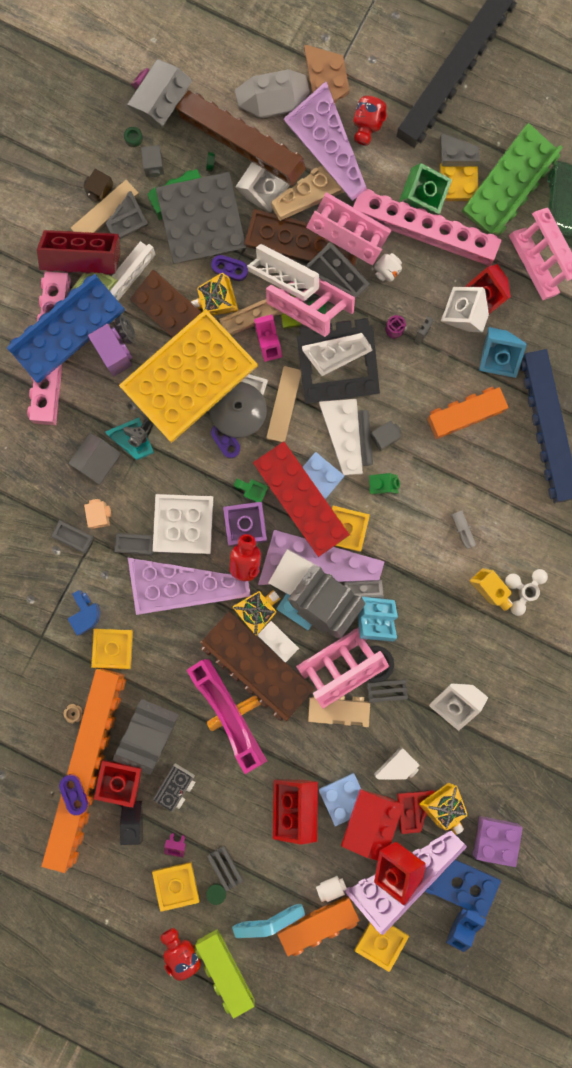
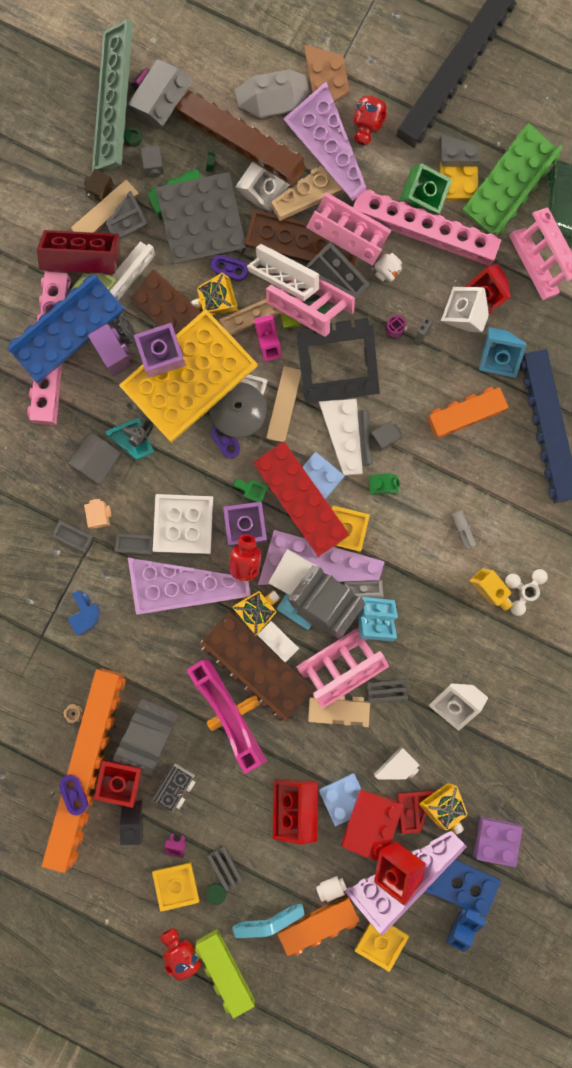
(112, 96): none -> sand green plate
(112, 648): yellow plate -> none
(159, 350): none -> medium lavender brick
(336, 352): white wing -> none
(389, 658): black tyre -> none

